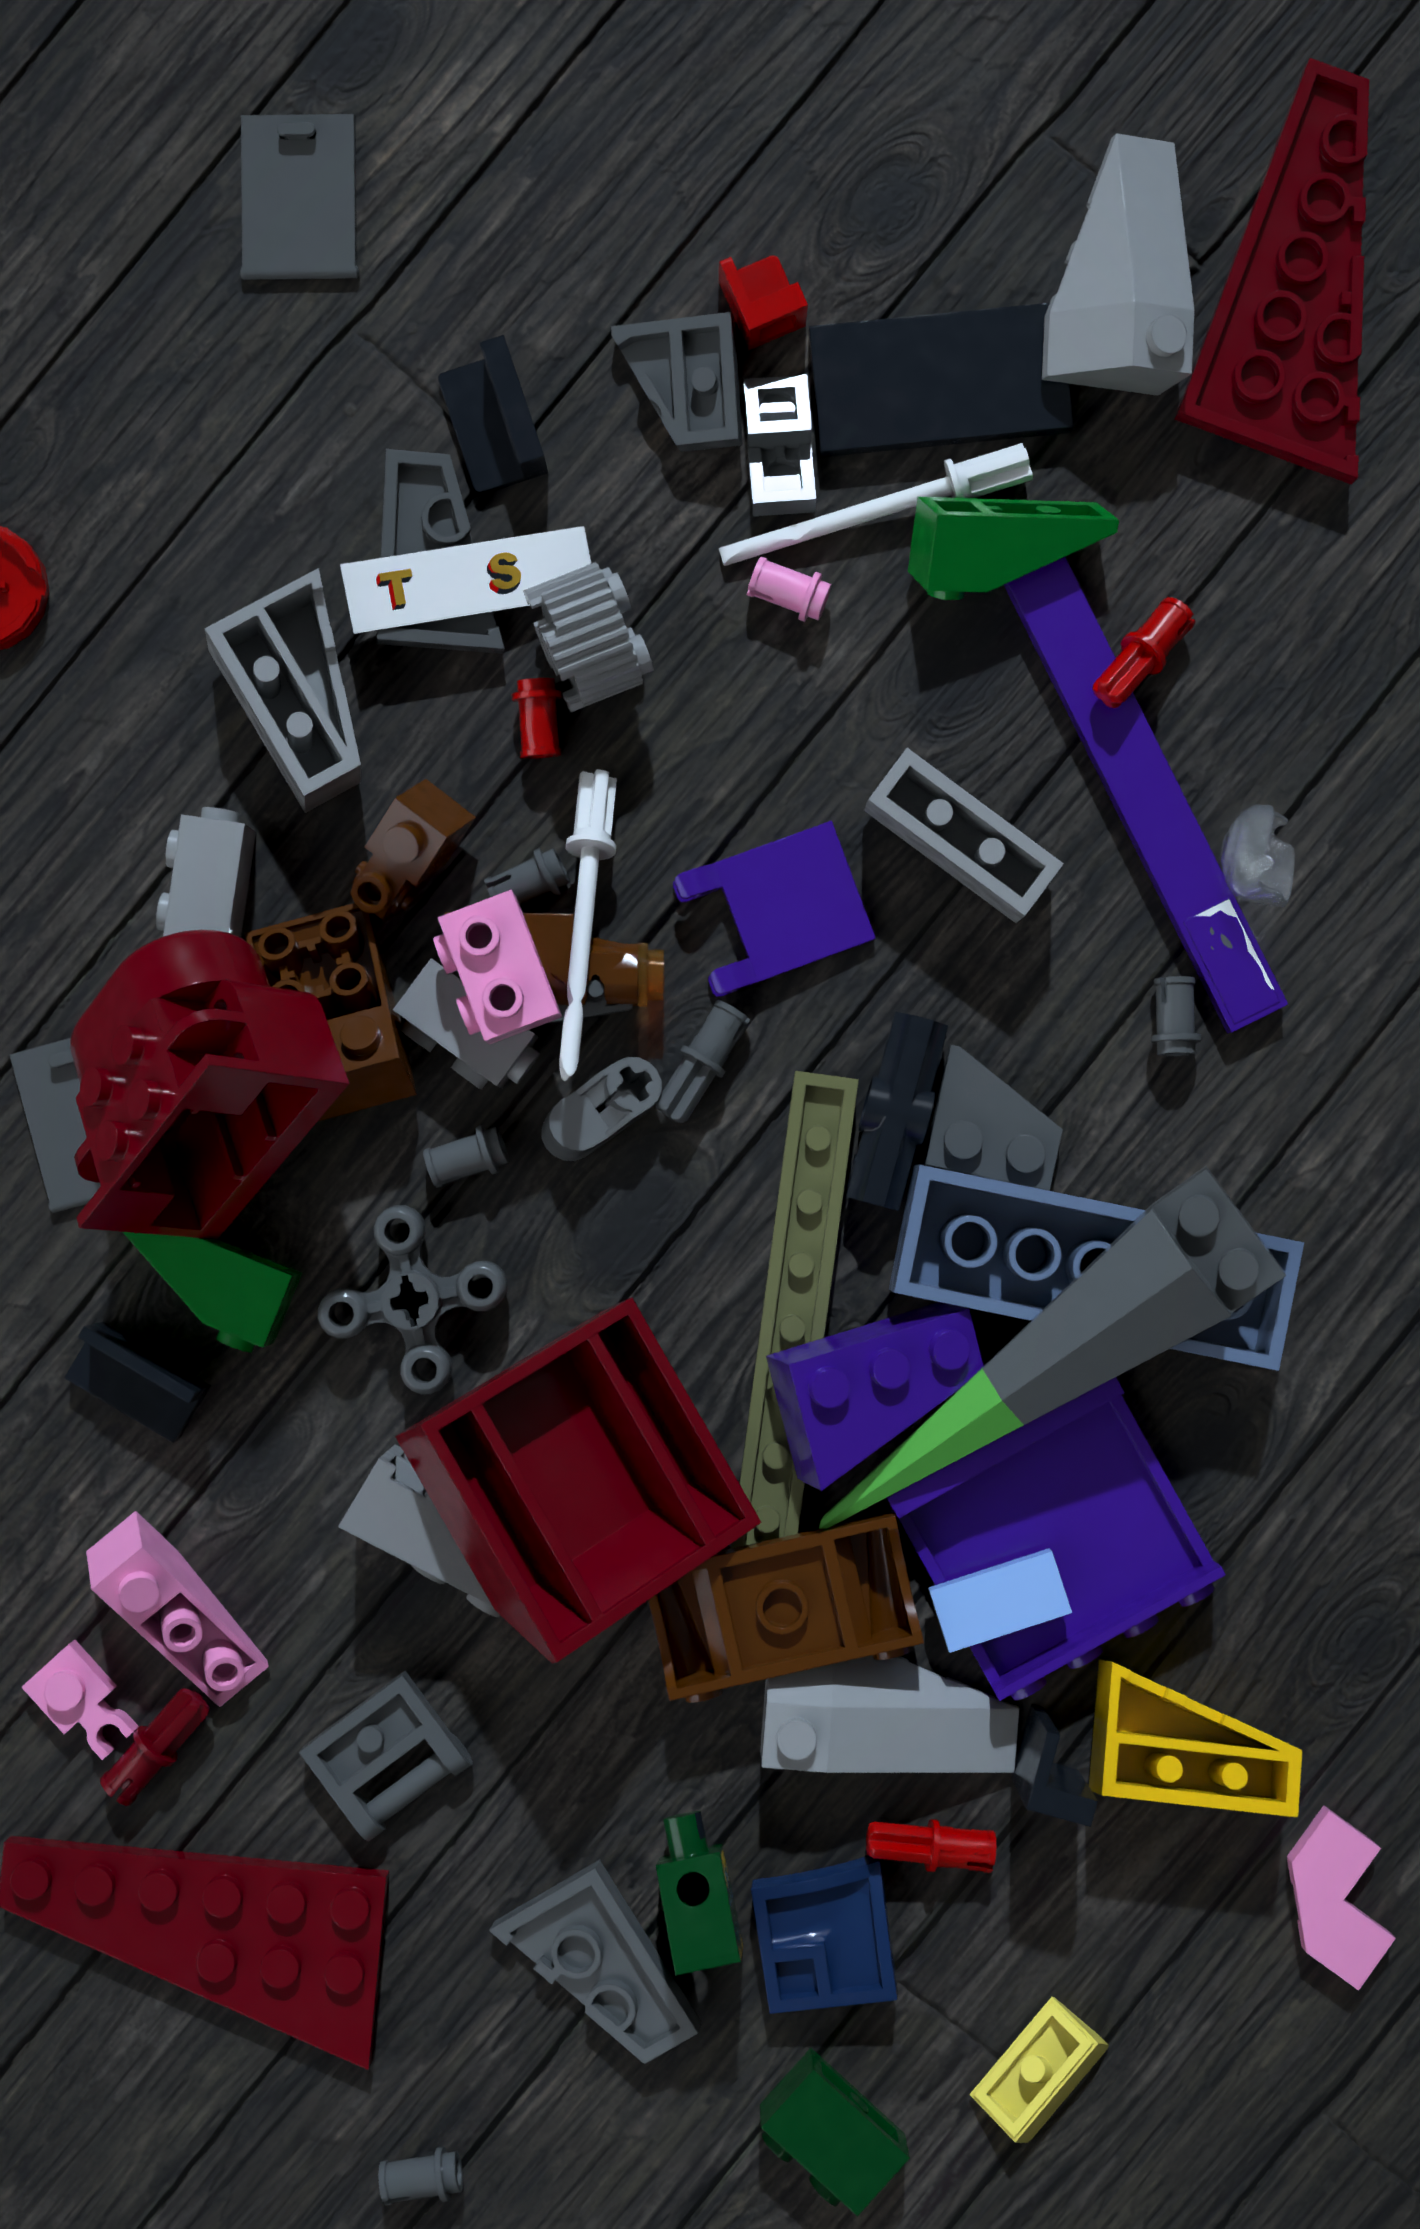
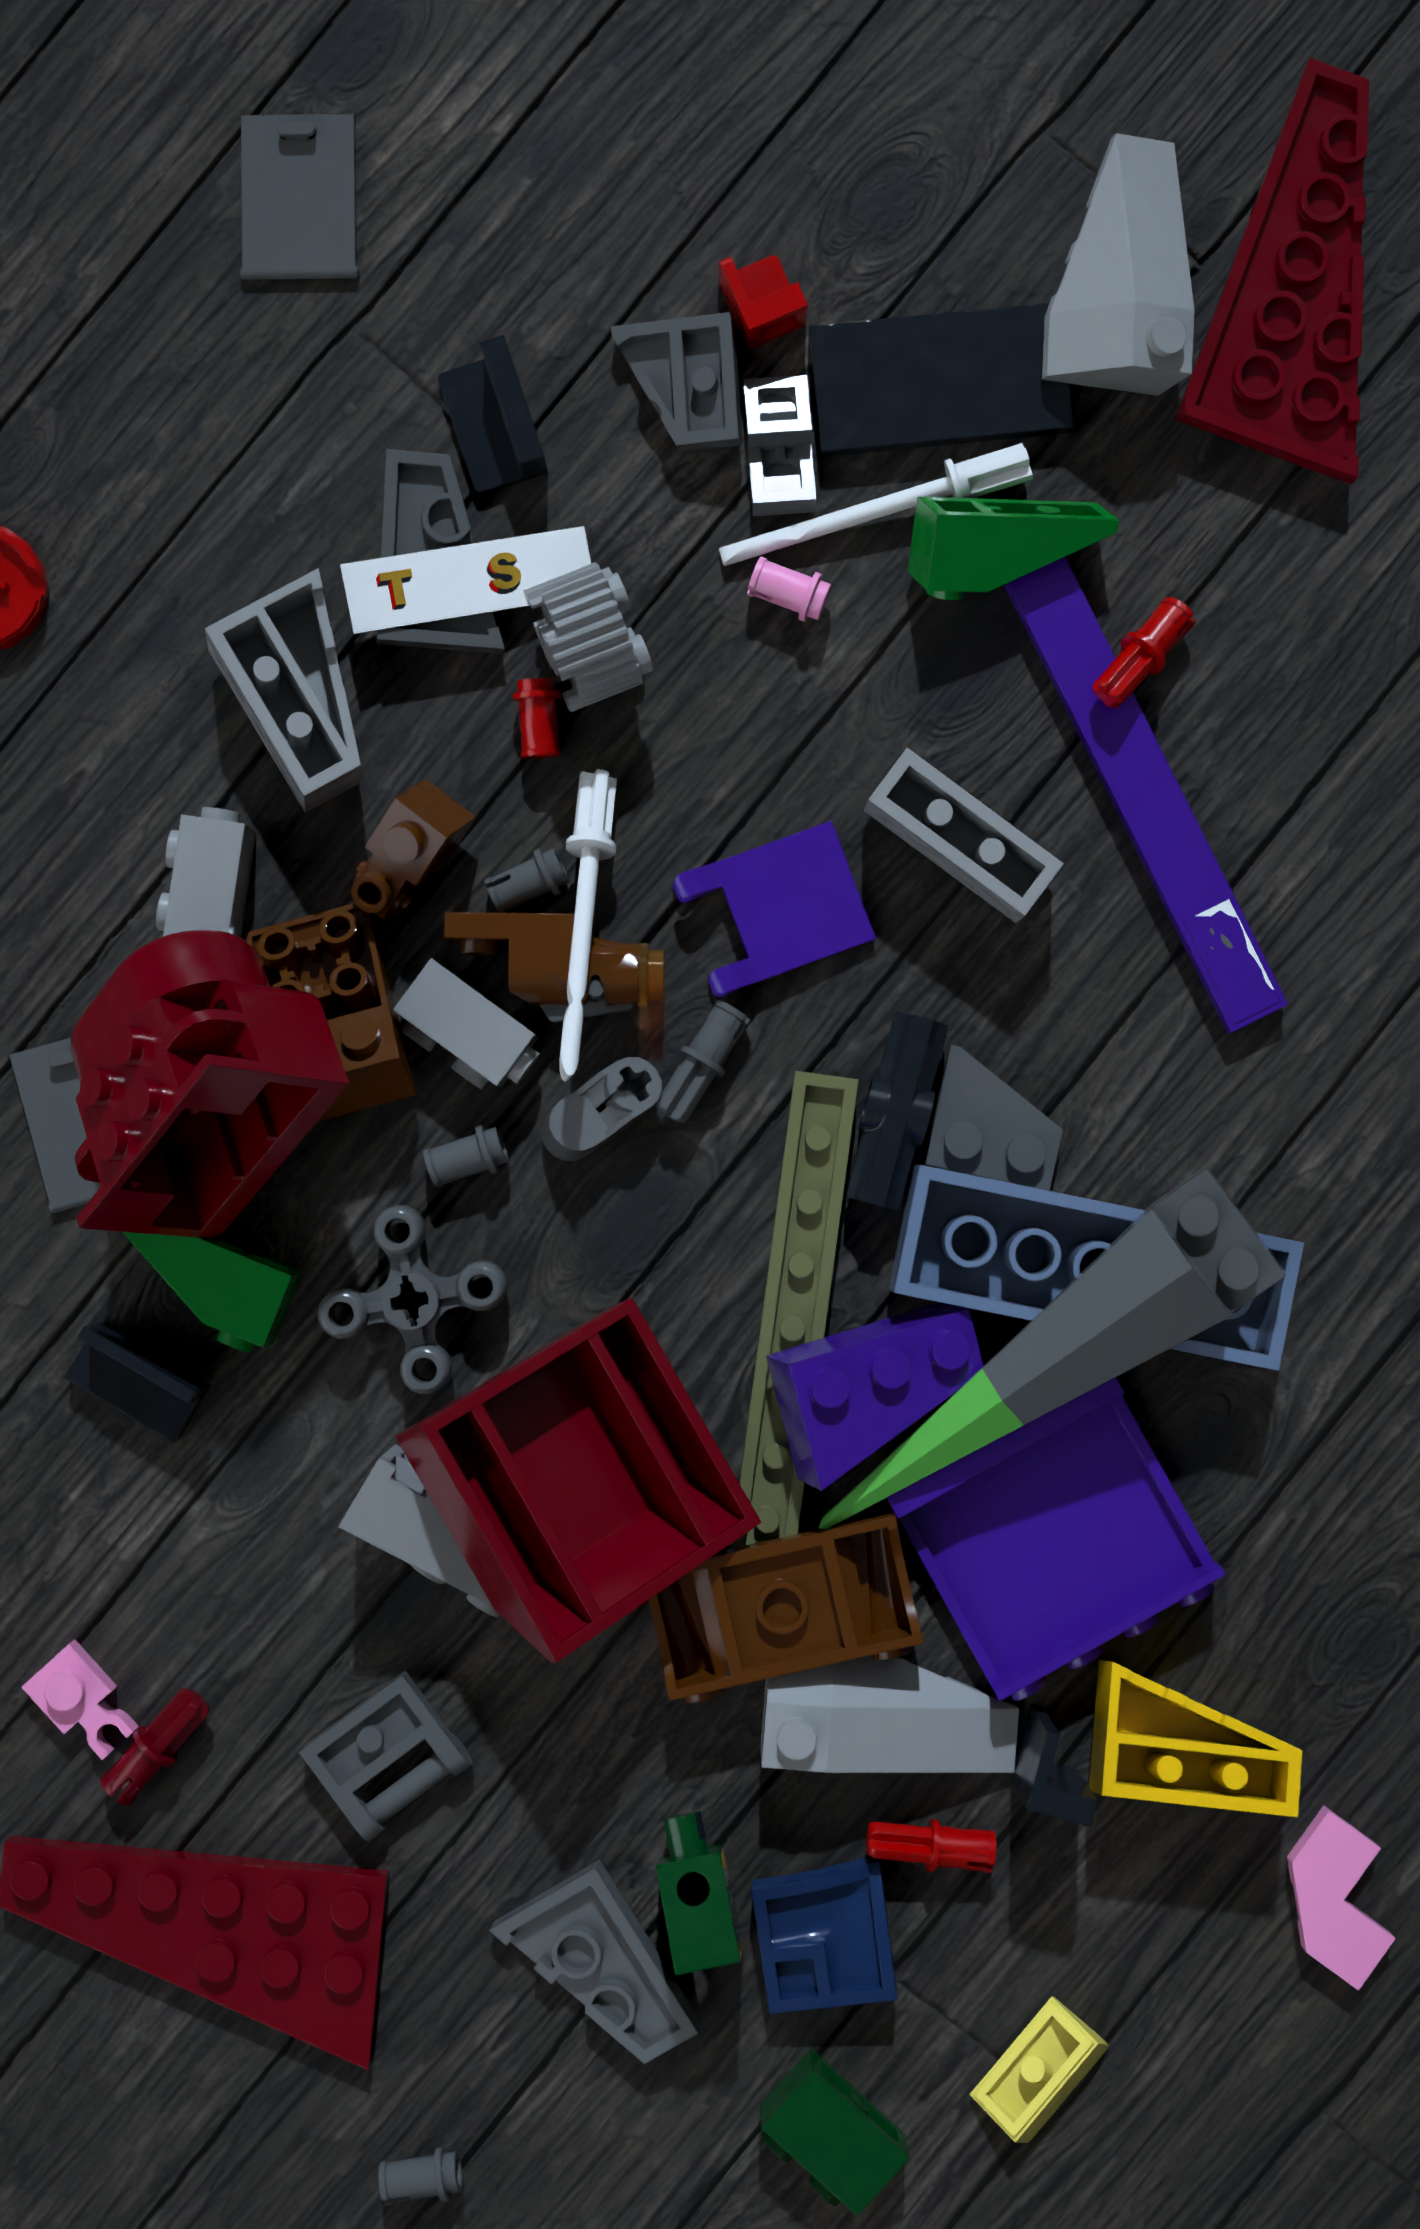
(172, 1608): bright pink slope -> none
(497, 968): bright pink brick -> none
(999, 1600): light blue tile -> none
(1175, 1016): dark grey pin -> none
(1255, 861): clear hair -> none

